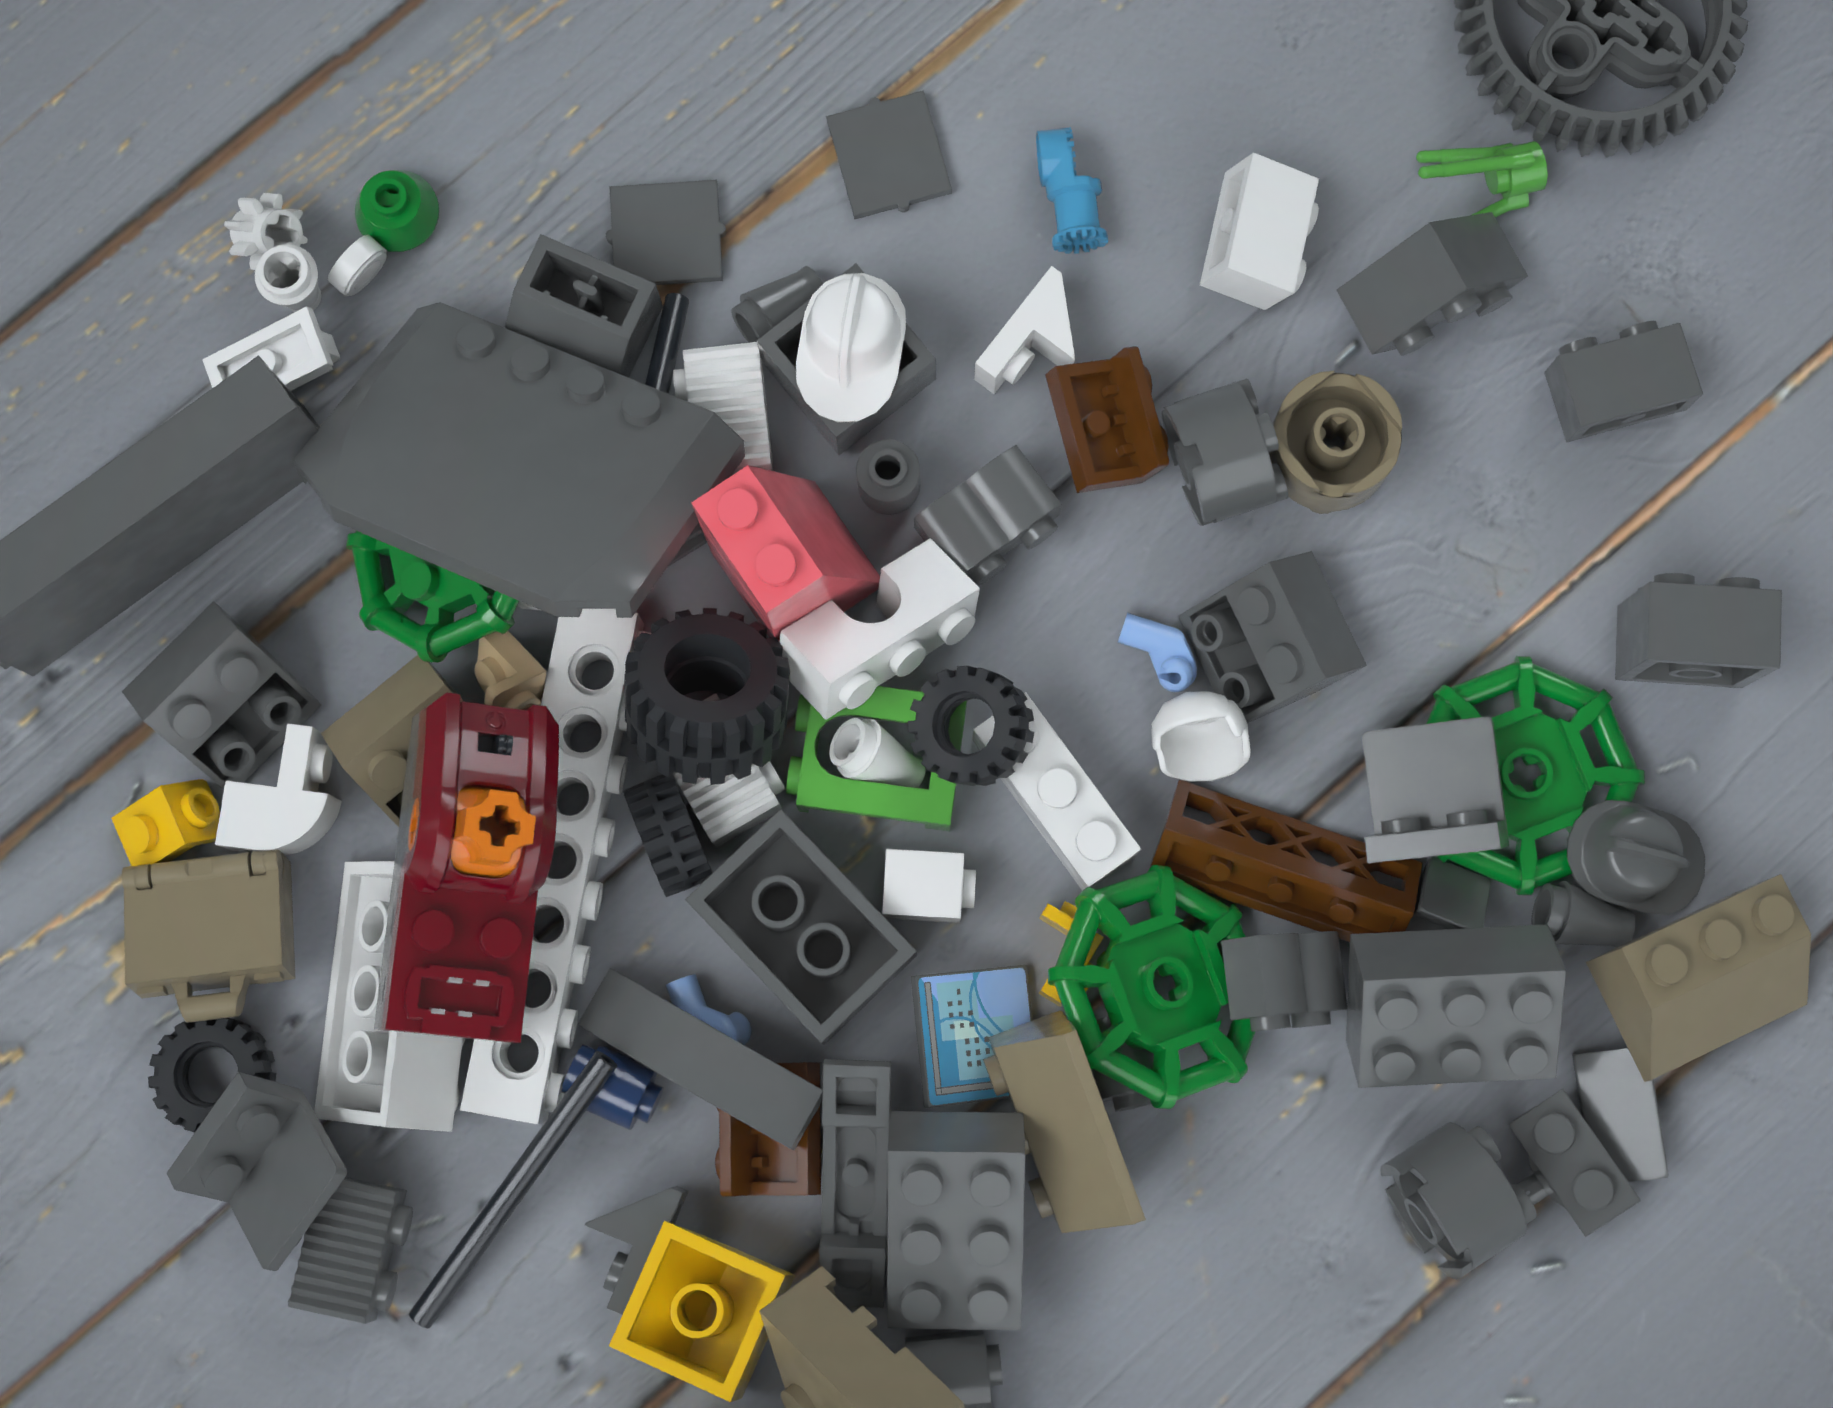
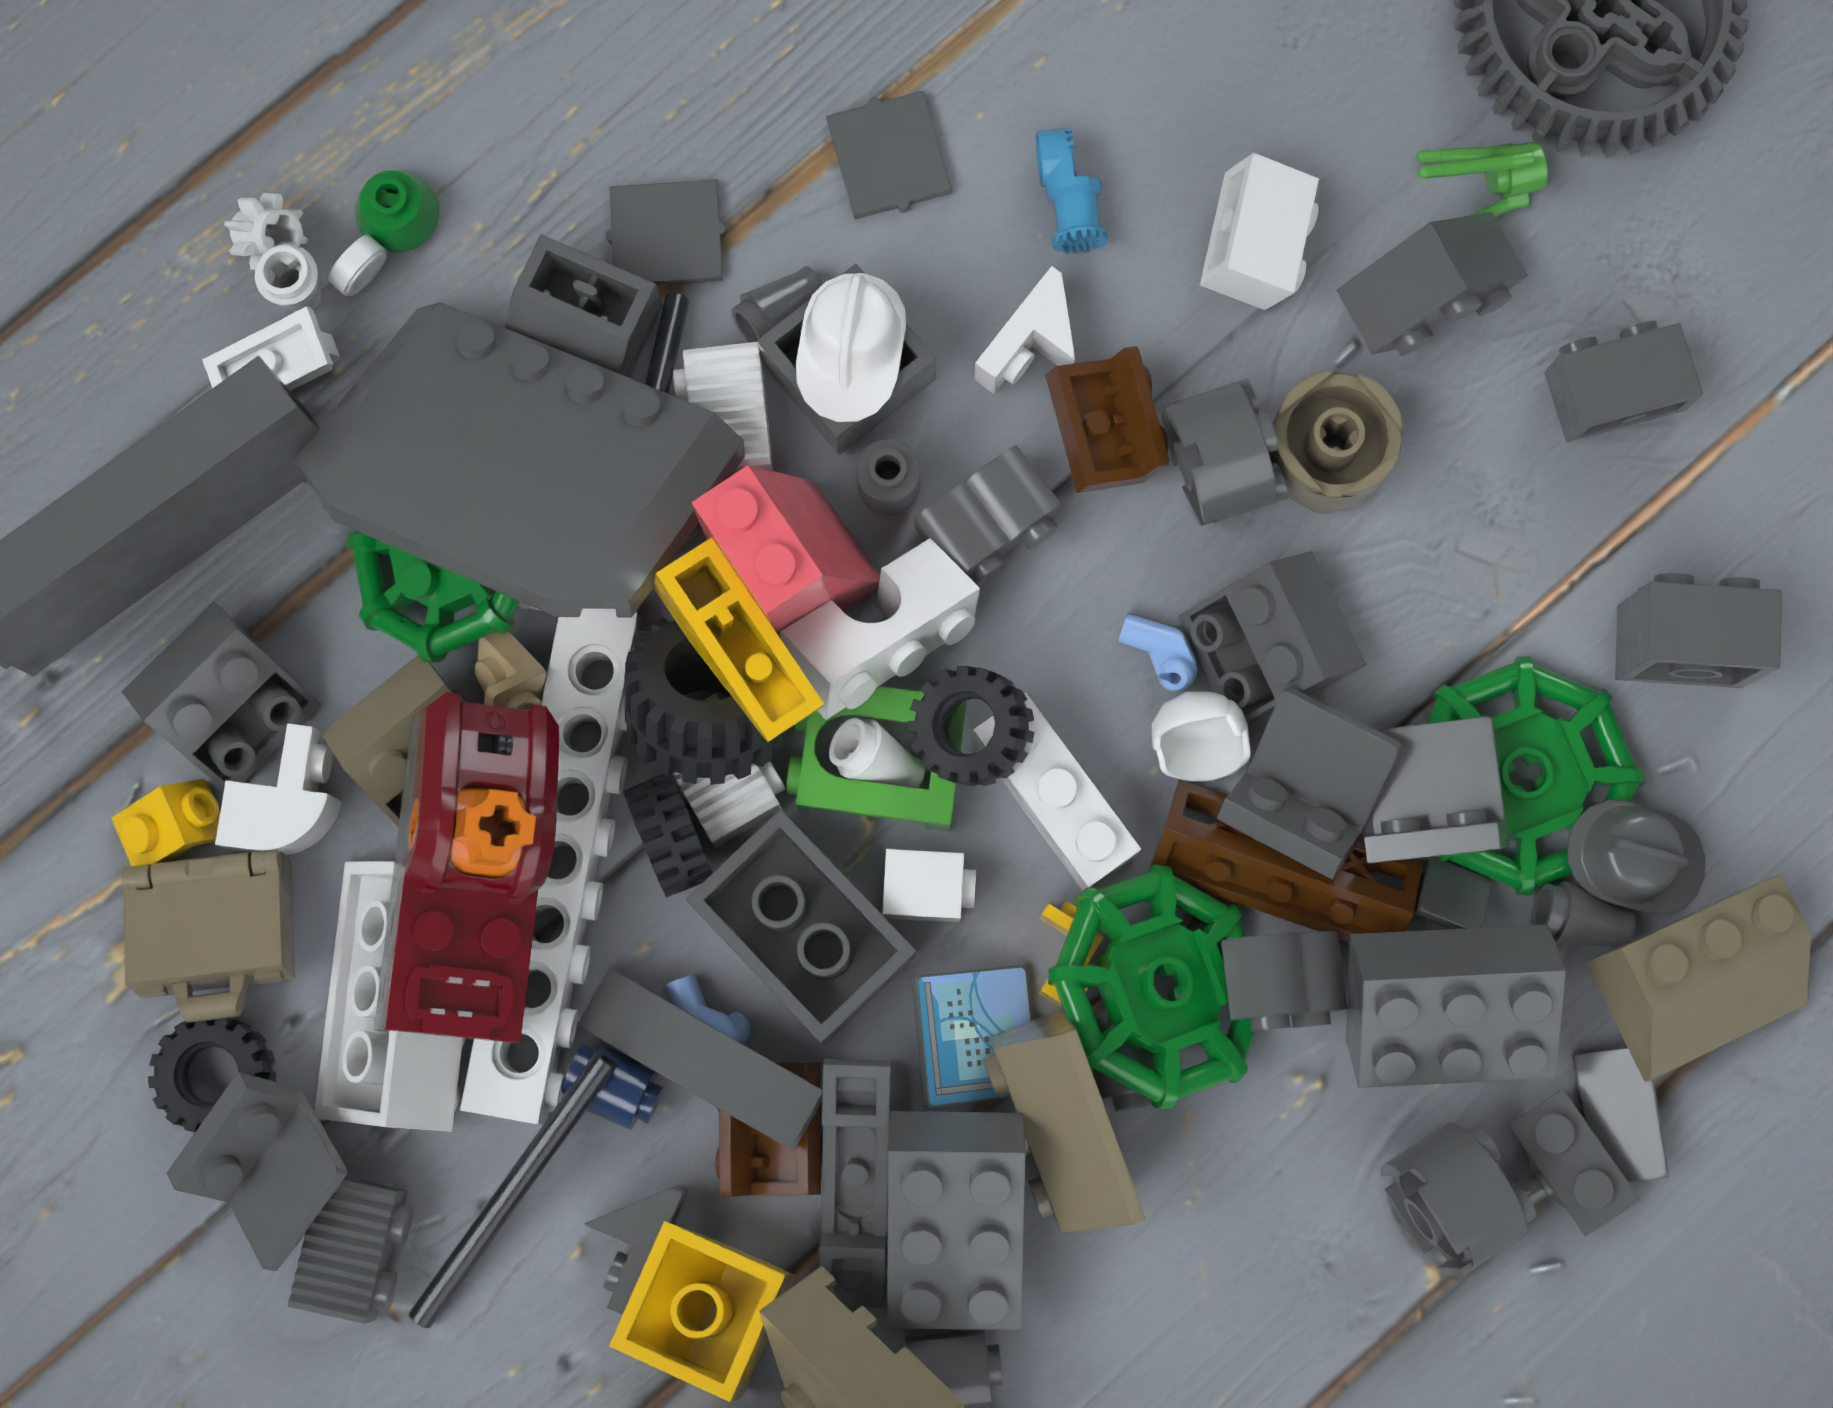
(736, 639): none -> yellow slope
(1311, 782): none -> dark grey bracket

